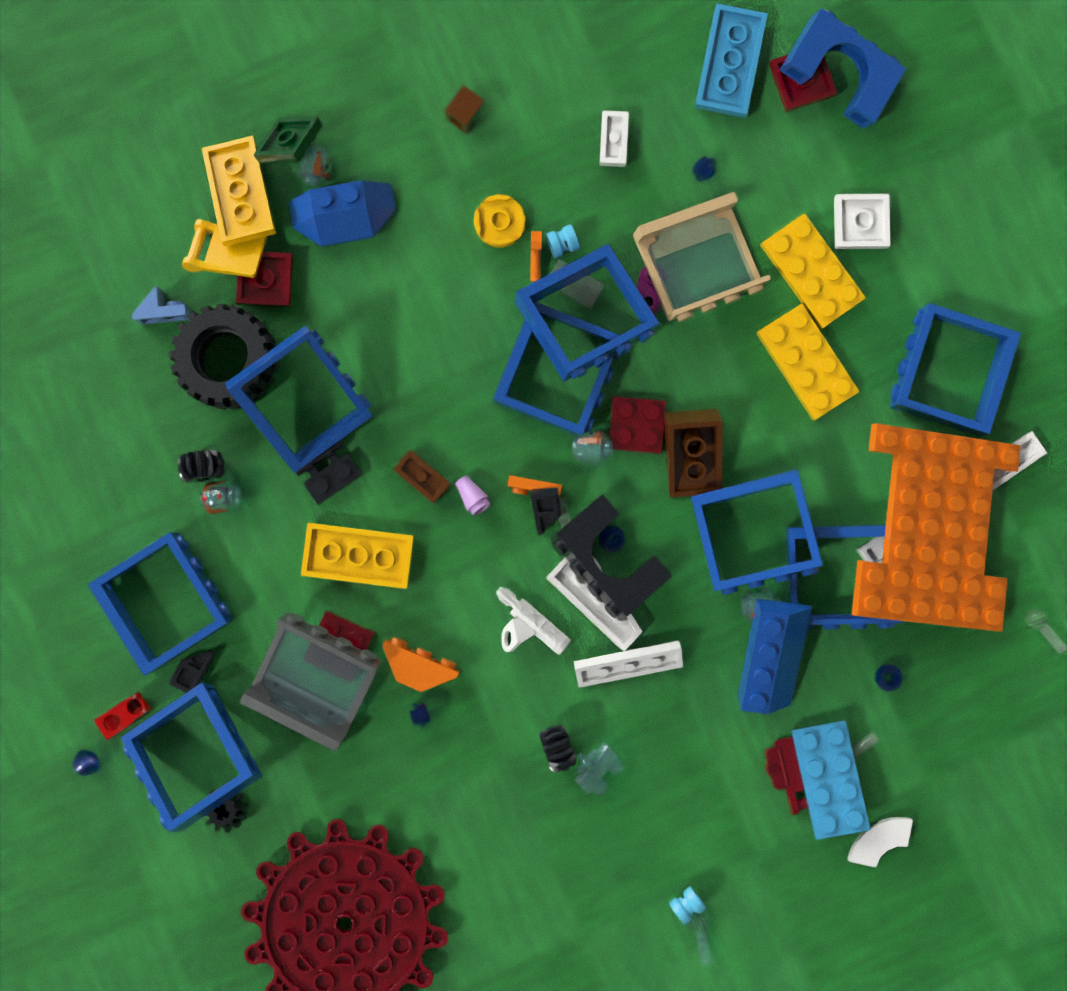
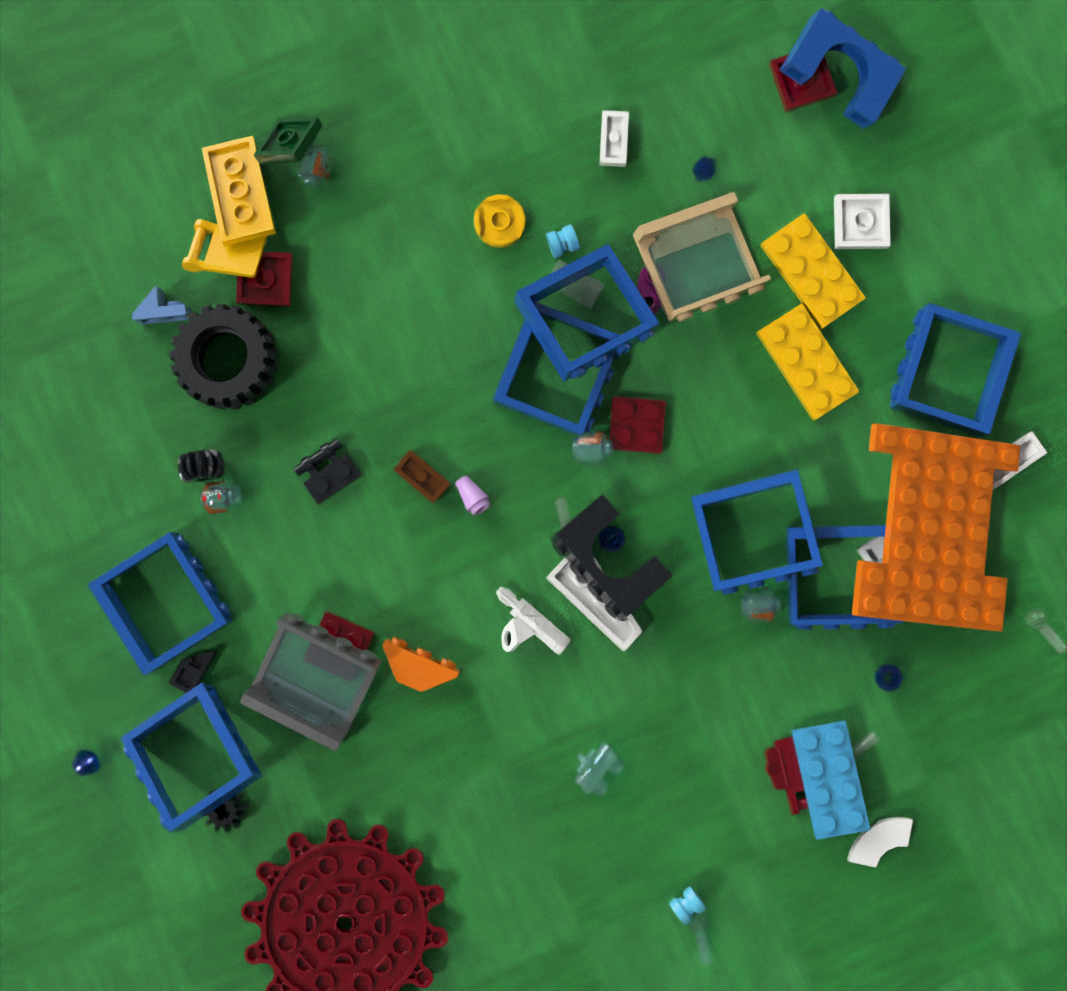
(122, 716): red leg -> none
(328, 437): blue window -> none
(342, 212): blue wedge -> none
(357, 555): yellow plate -> none
(419, 715): clear blue plate -> none
(463, 109): reddish brown panel -> none
(523, 485): orange plate -> none
(536, 243): orange bar -> none
(545, 507): black tile -> none
(557, 748): black gear -> none
(628, 664): white plate -> none
(693, 451): reddish brown slope -> none
(731, 60): dark azure plate -> none
(773, 656): blue slope -> none

